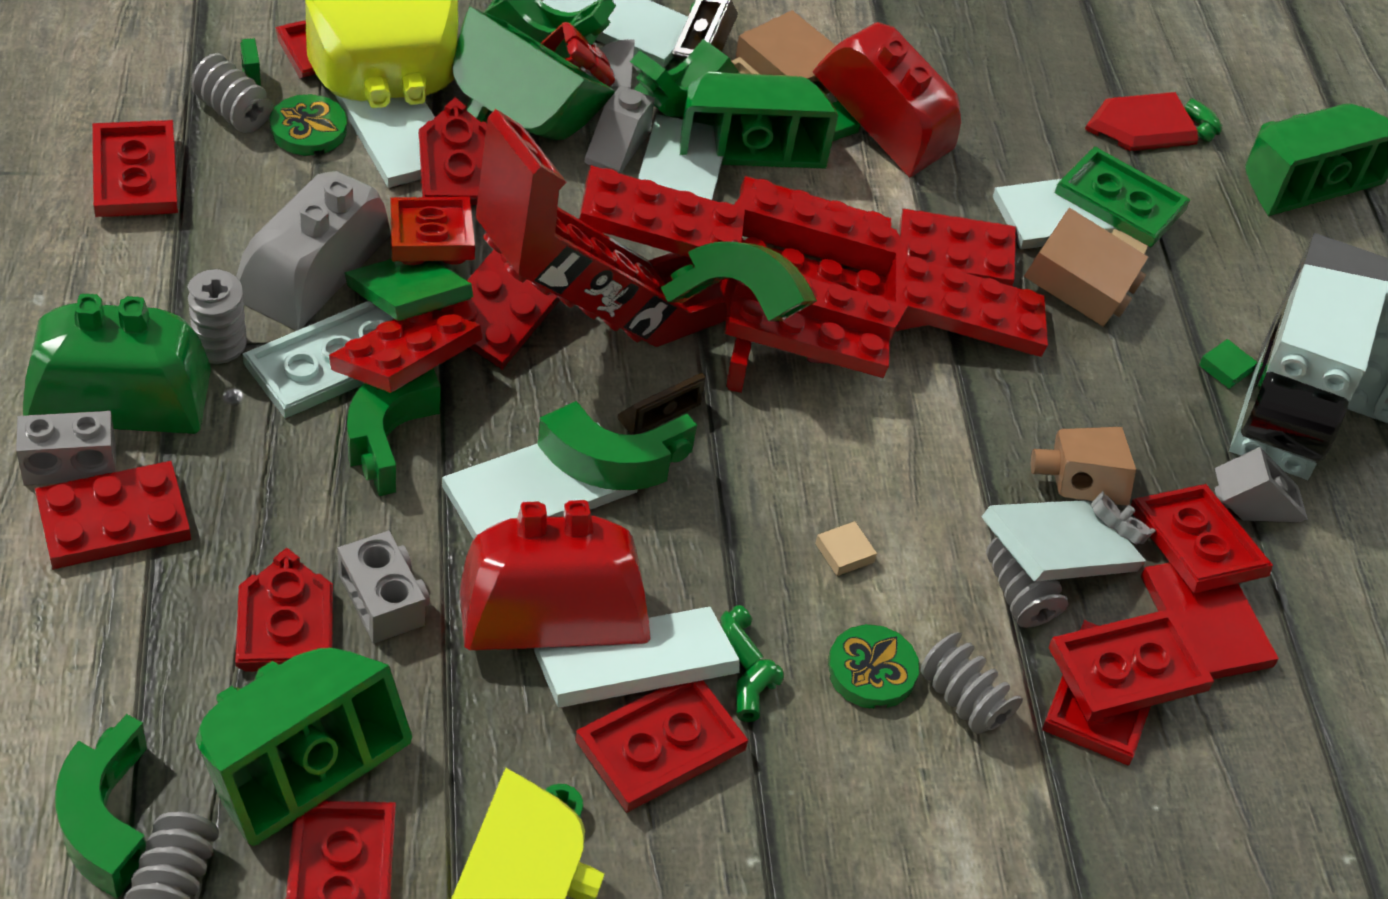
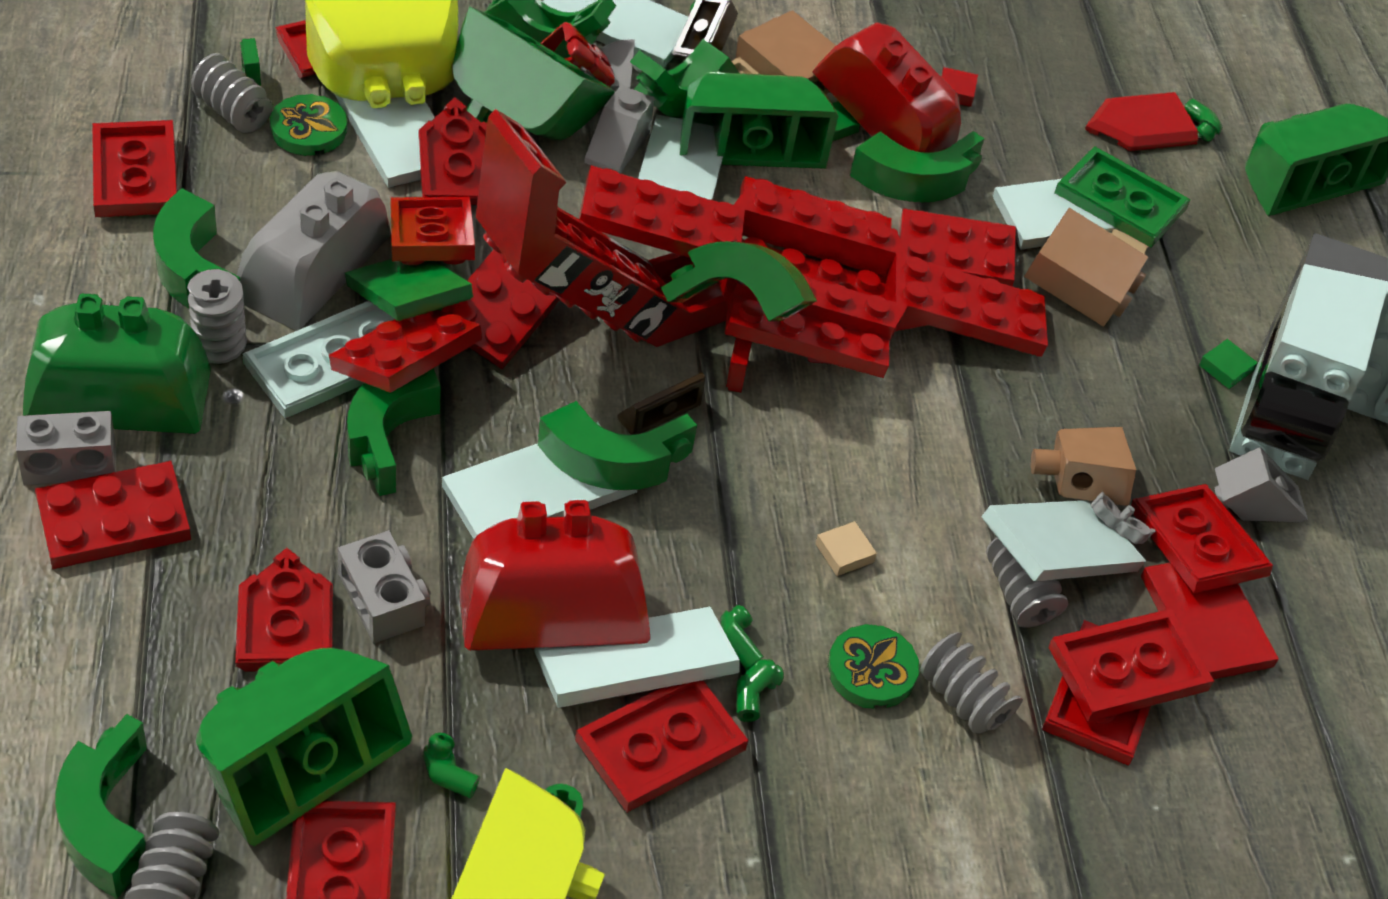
(178, 235): none -> green arch
(443, 768): none -> green arm
(913, 174): none -> green arch
(962, 83): none -> red tile

